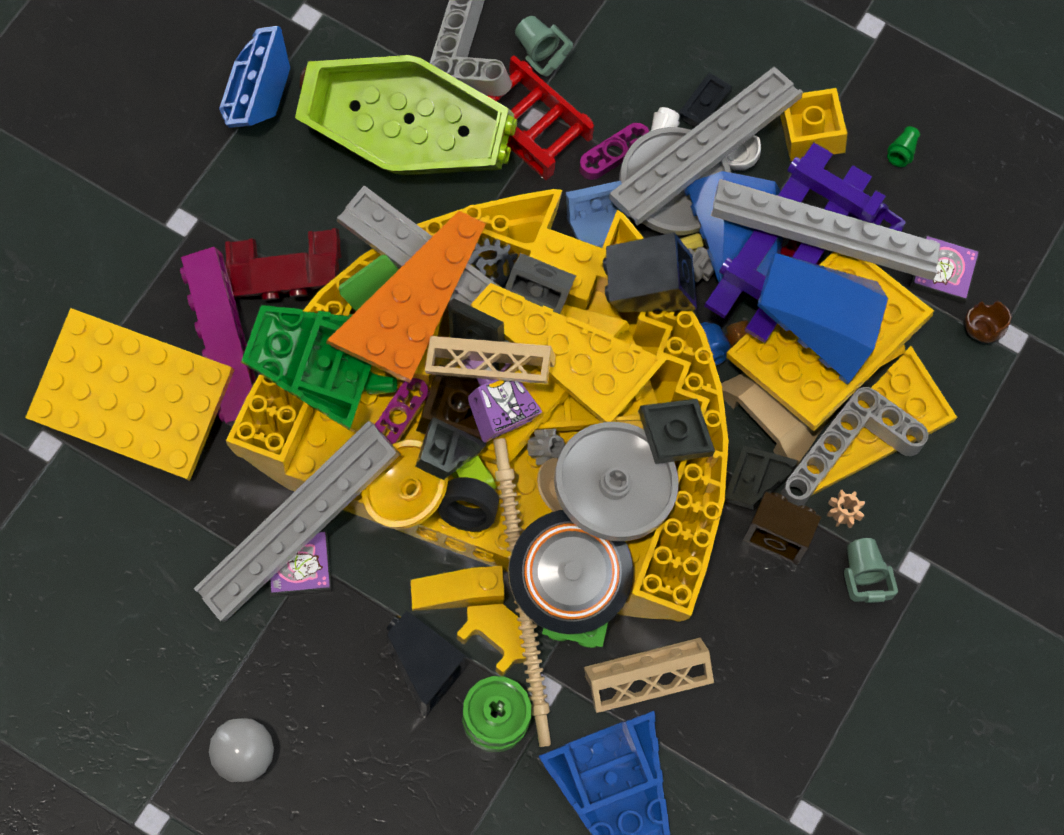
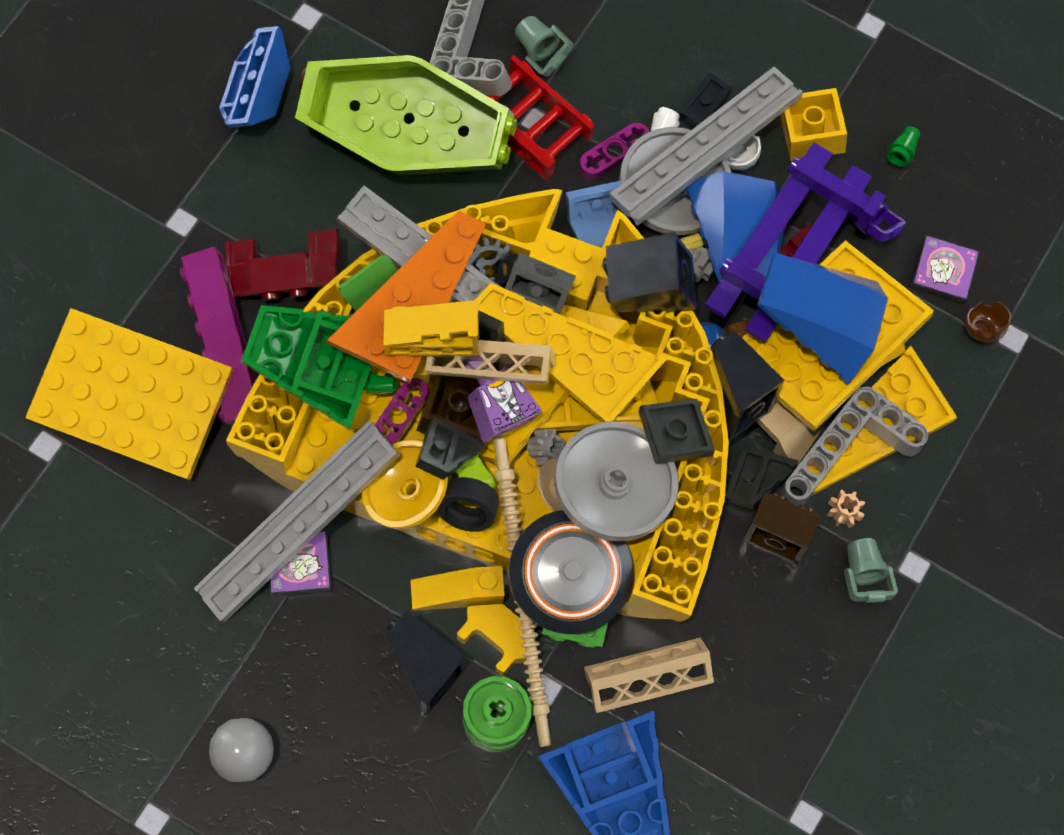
(432, 330): none -> yellow wedge
(746, 382): none -> black slope
(826, 229): light grey plate -> none

